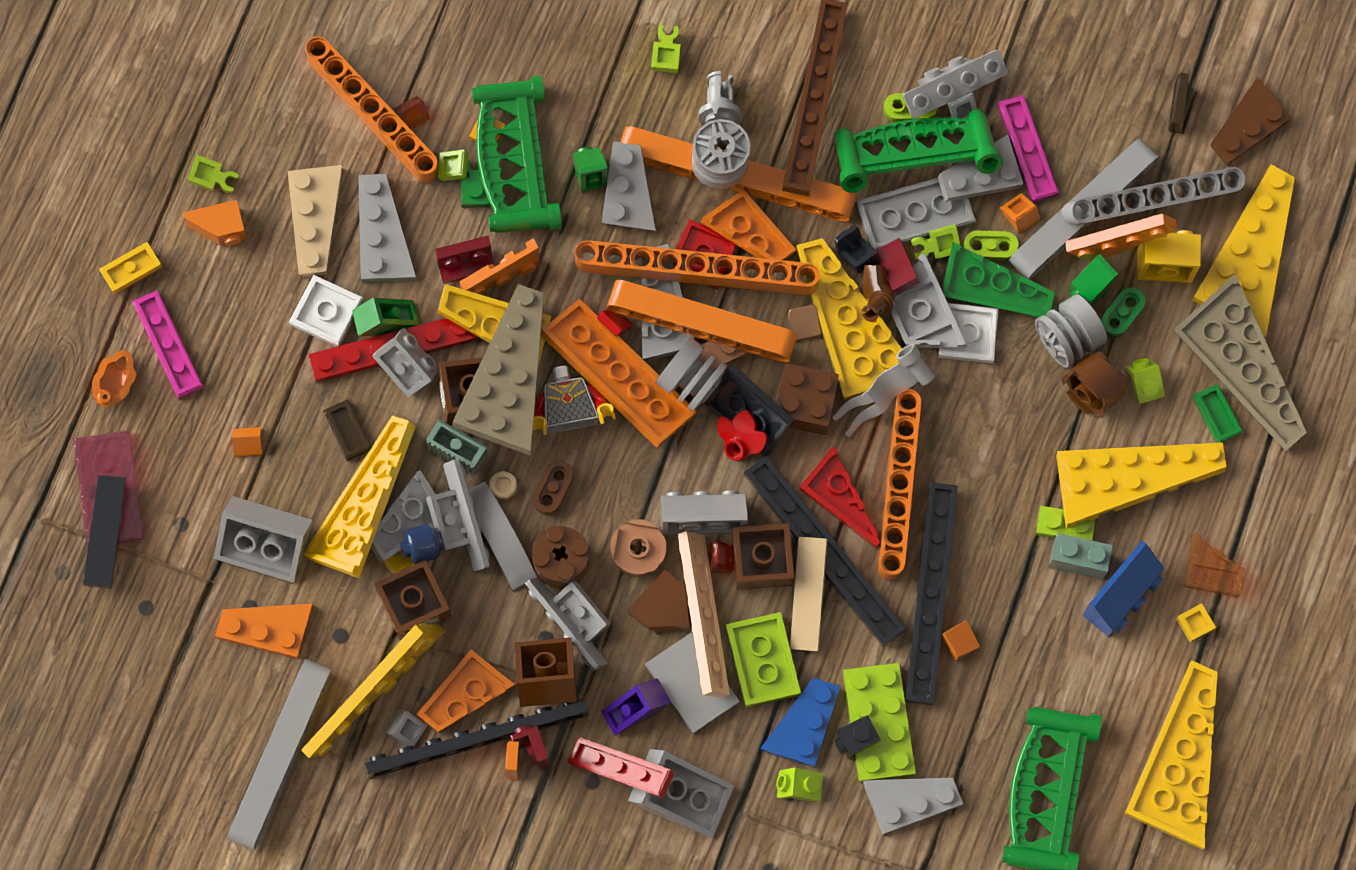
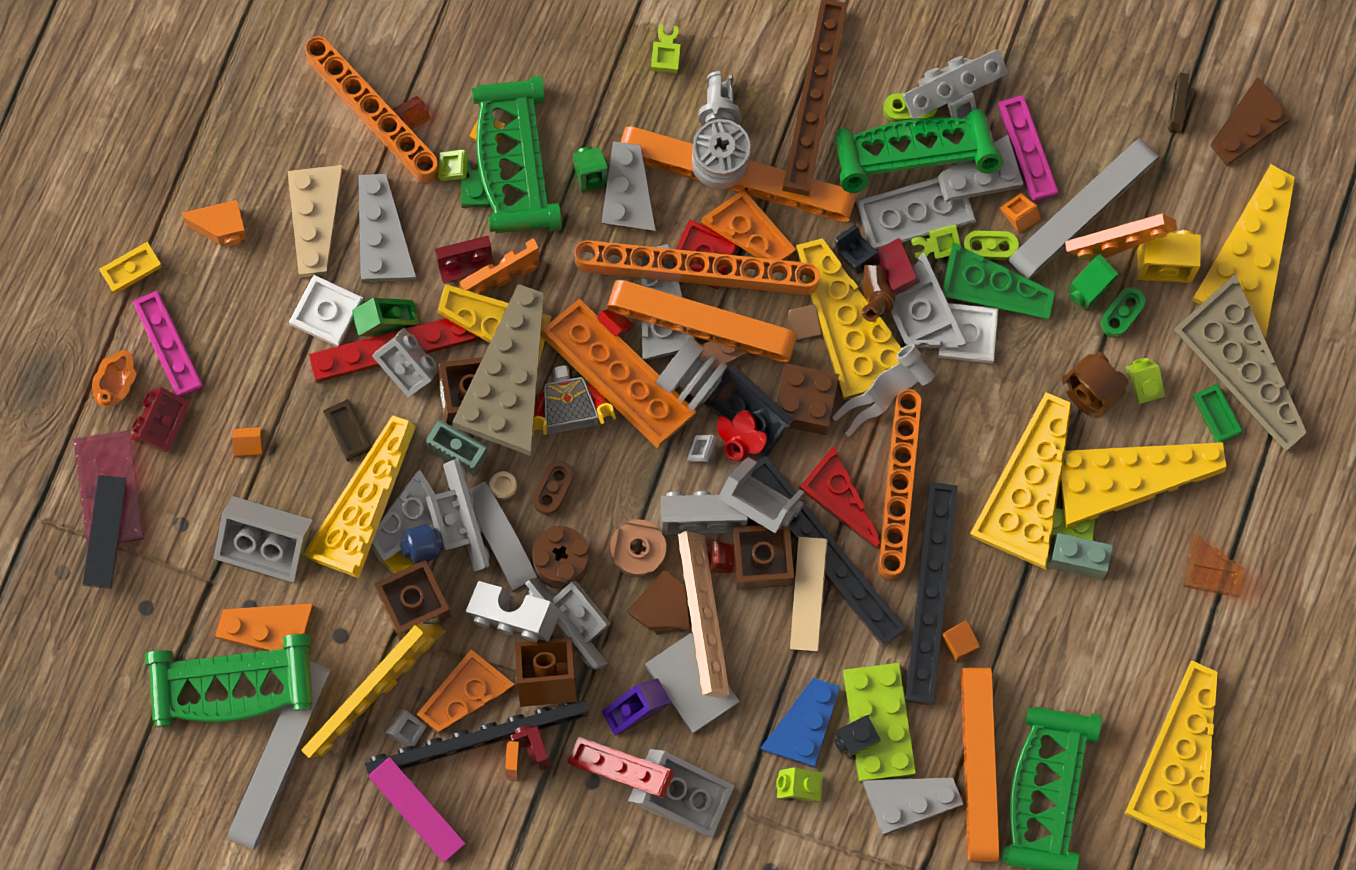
(159, 418): none -> dark red bracket
(170, 678): none -> green piece
(207, 173): lime plate -> none
(416, 809): none -> dark pink tile
(533, 619): none -> arch
(702, 448): none -> light grey slope
(758, 499): none -> light grey panel
(763, 659): lime plate -> none
(979, 765): none -> orange beam
(1025, 497): none -> yellow wing
(1071, 330): light grey wheel -> none
(1125, 590): blue slope -> none
(1165, 191): light grey beam -> none
(1195, 622): yellow plate -> none

